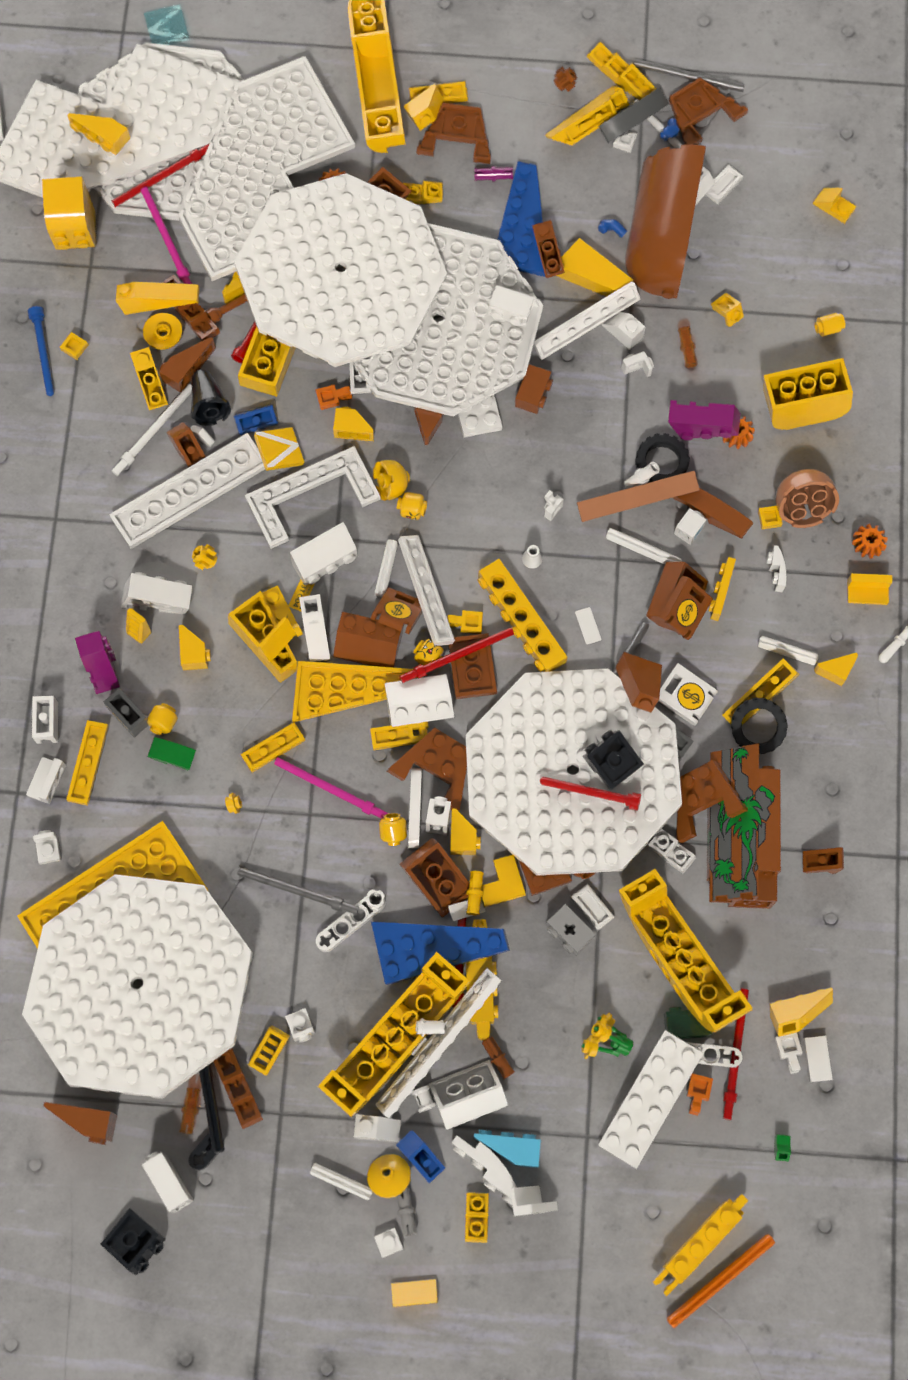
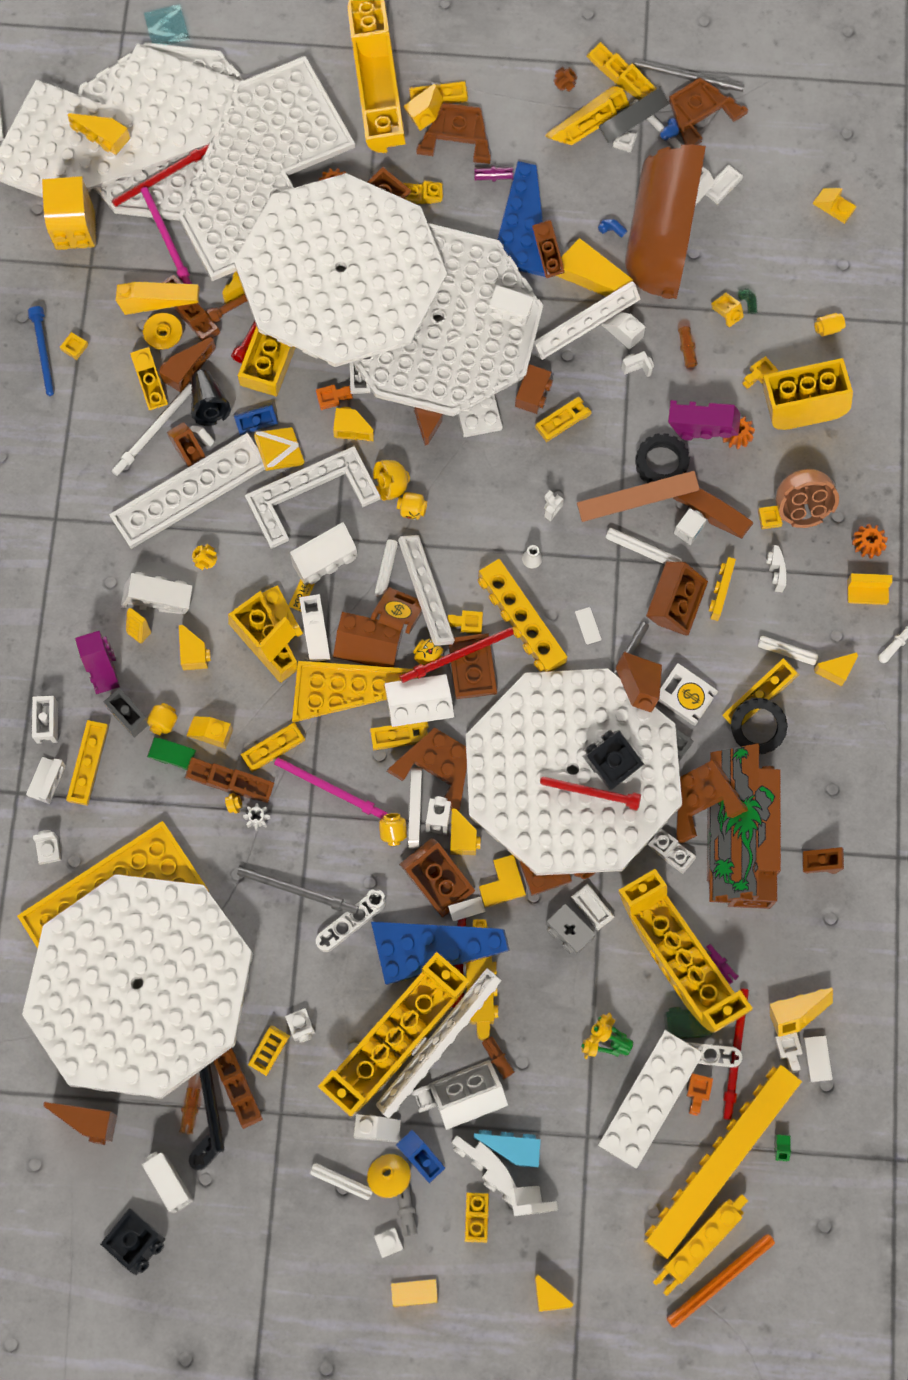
(210, 731): none -> yellow slope
(229, 780): none -> dark orange slope
(255, 822): none -> white gear
(429, 1027): white pin -> none
(474, 893): yellow pin -> none
(548, 1297): none -> yellow slope
(562, 419): none -> yellow plate
(642, 475): white pin -> none
(683, 610): dark orange container -> none
(722, 964): none -> magenta pin
(722, 1162): none -> yellow brick
(750, 298): none -> clear green arm
(759, 369): none -> yellow plate

